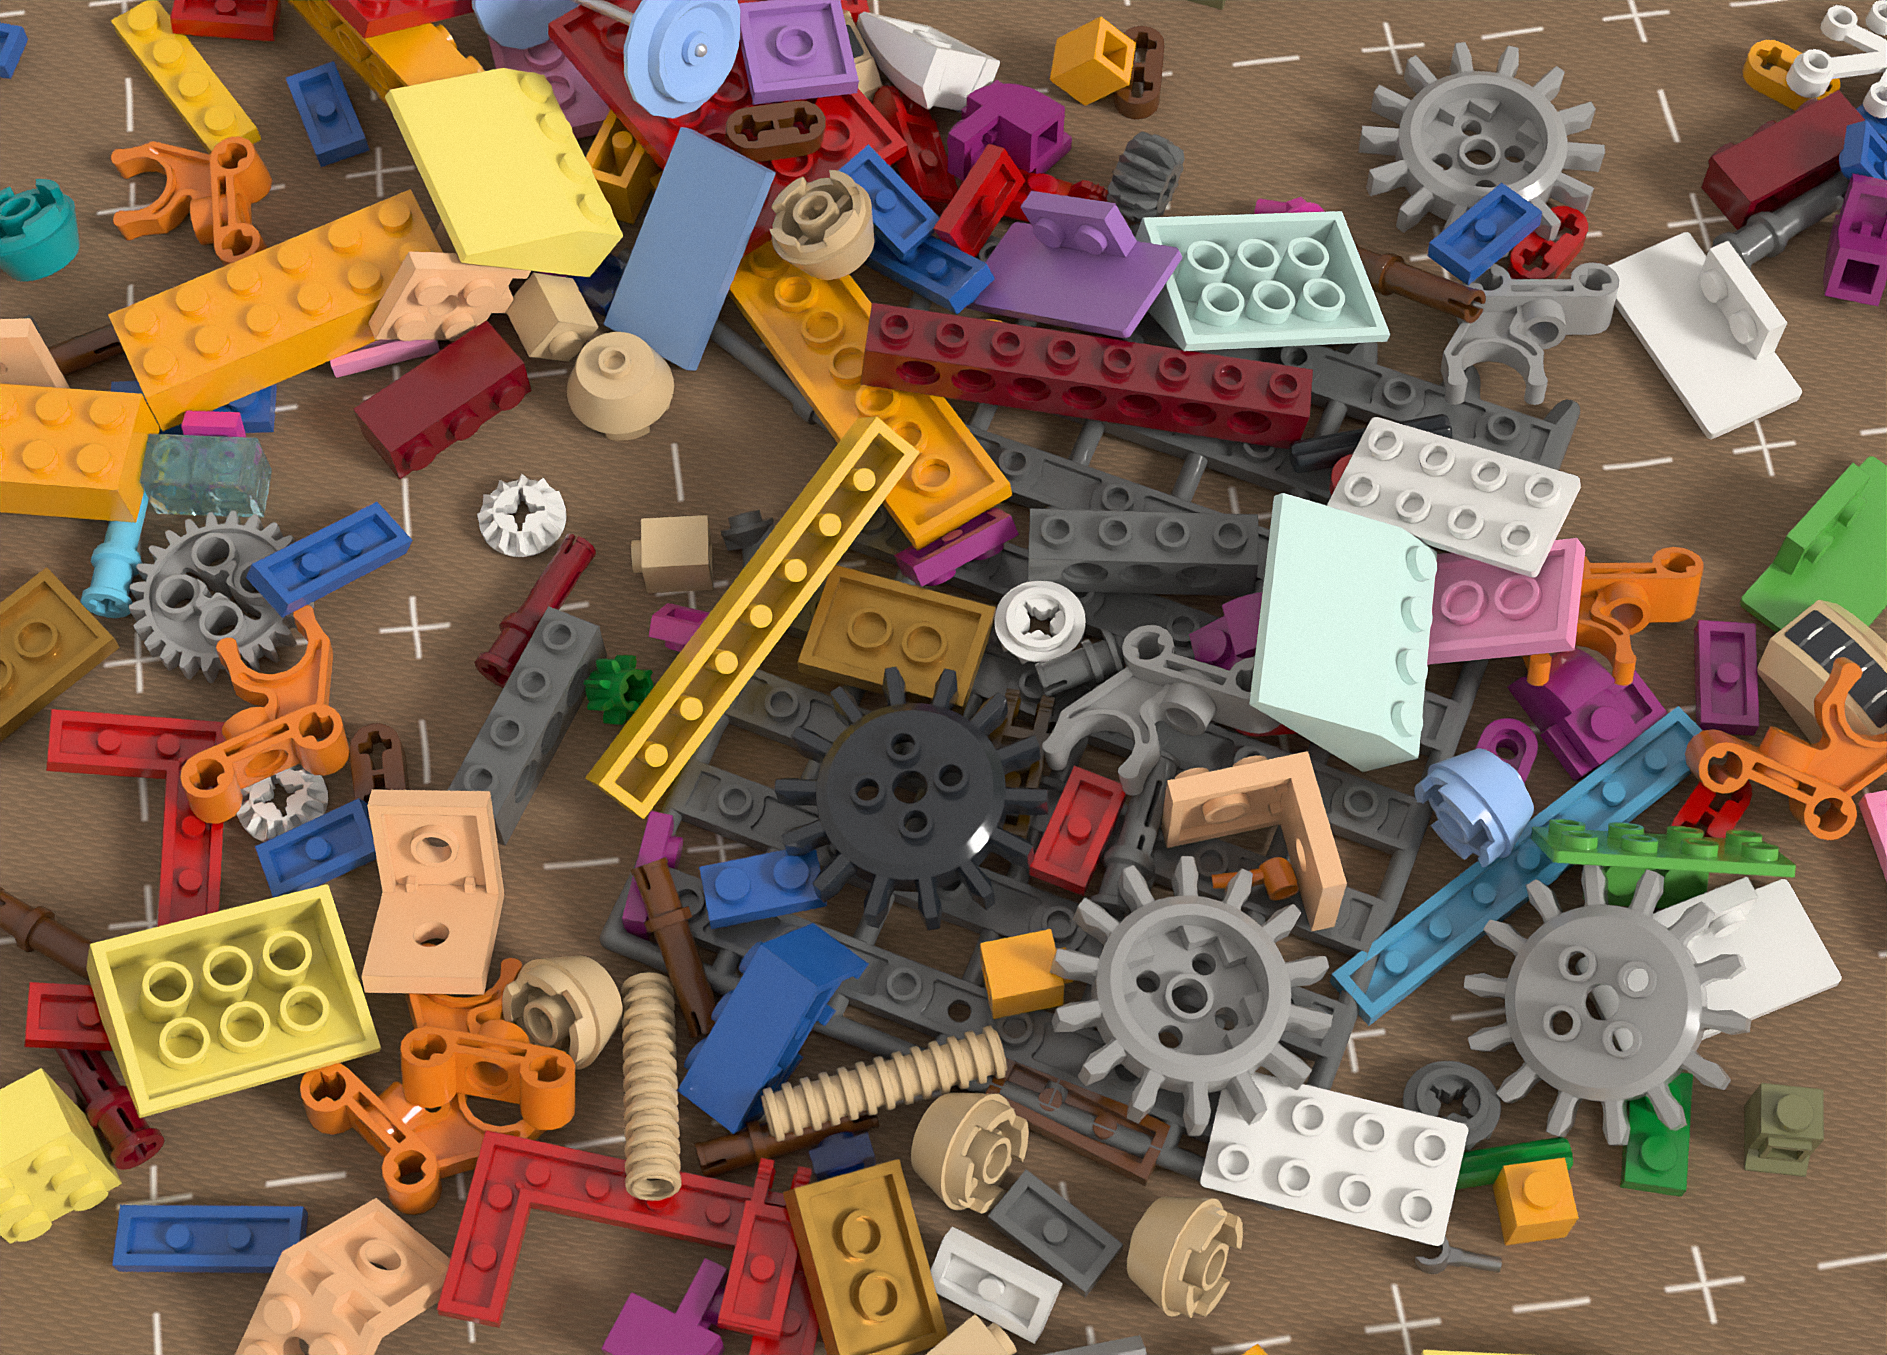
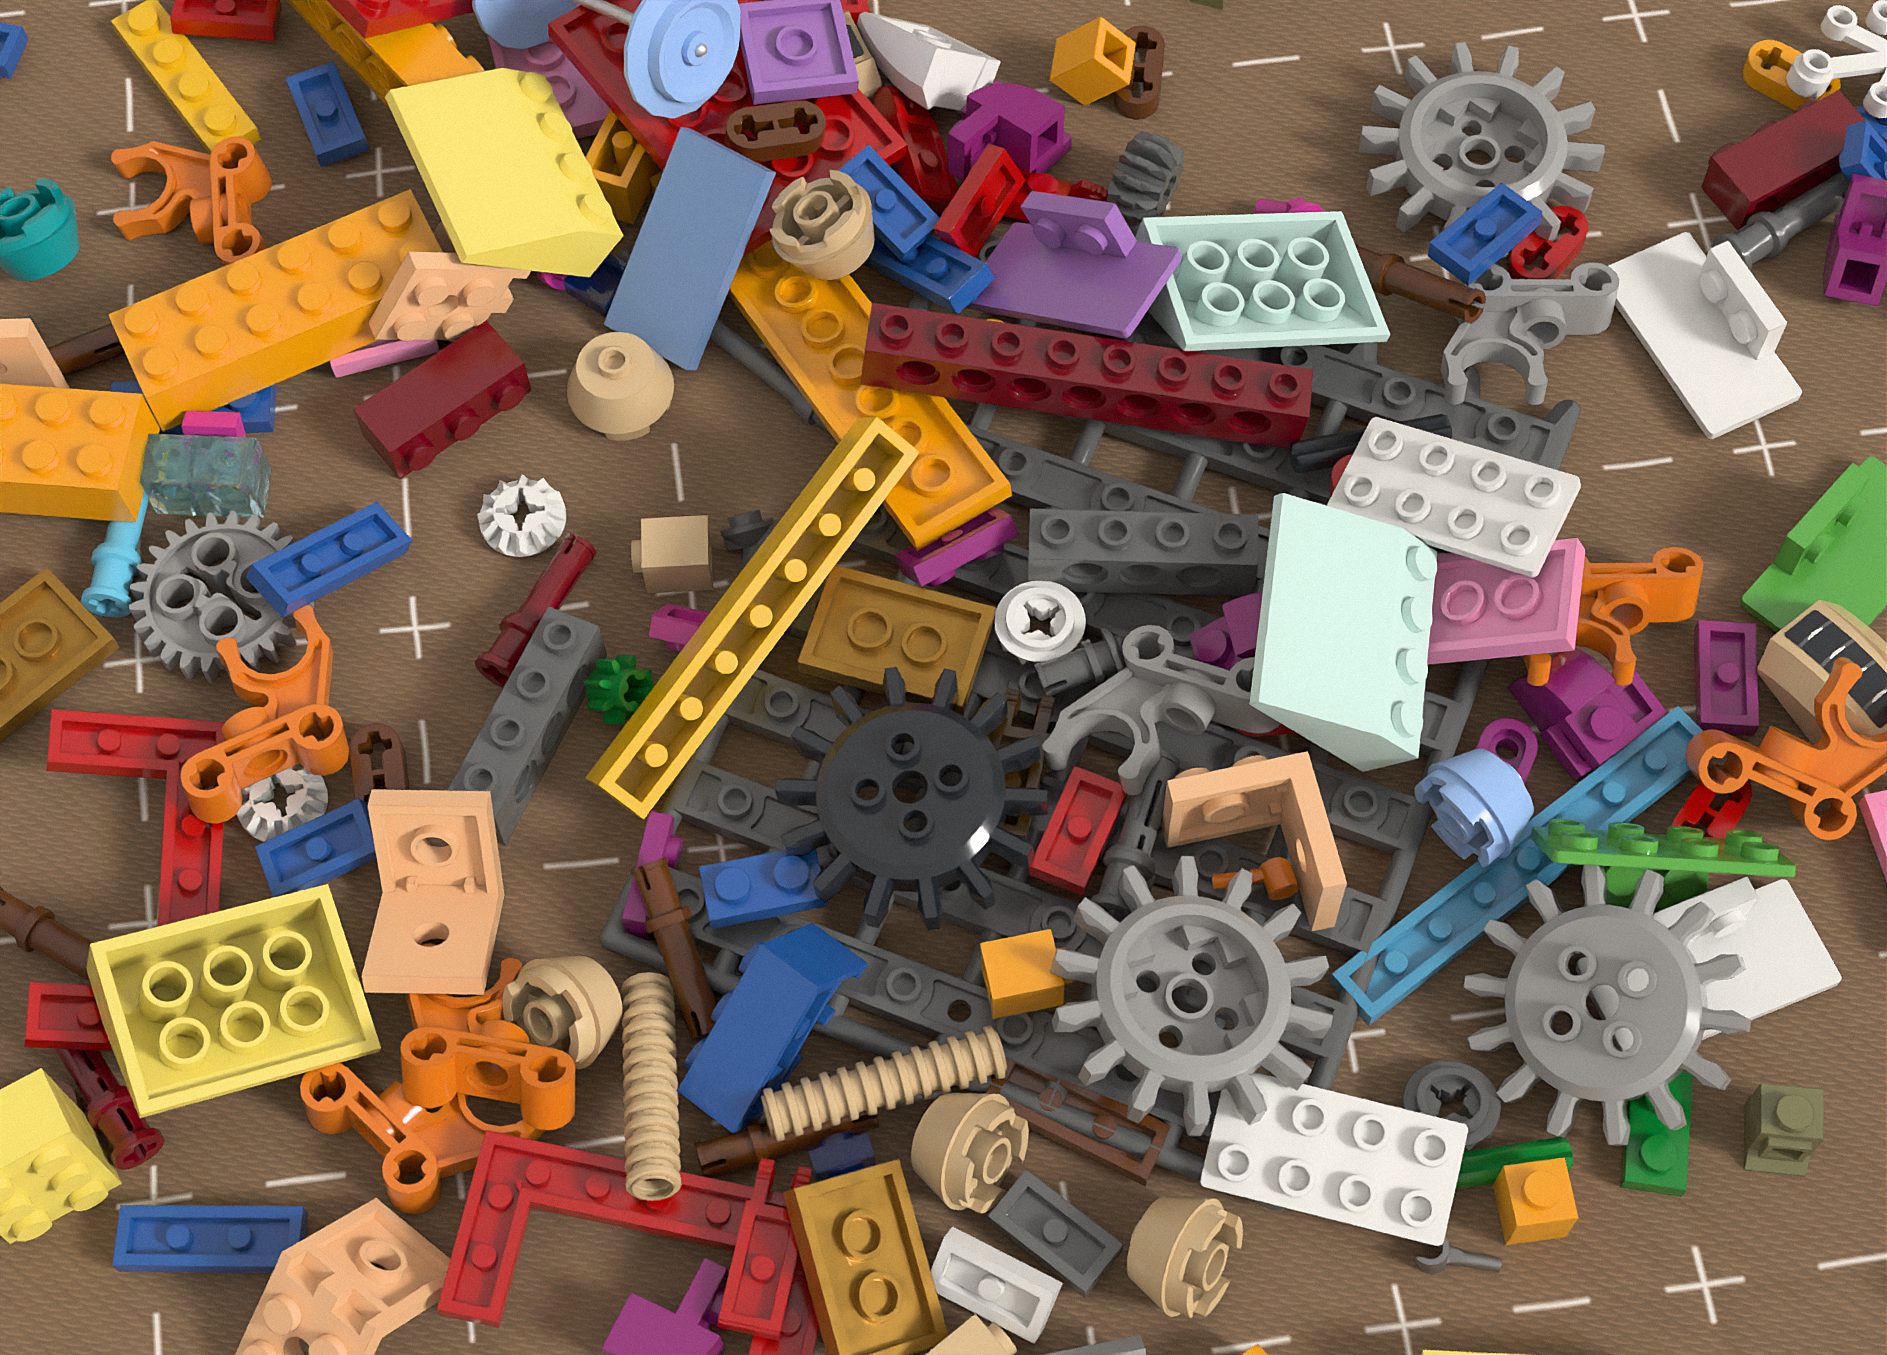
(551, 317): tan brick -> none

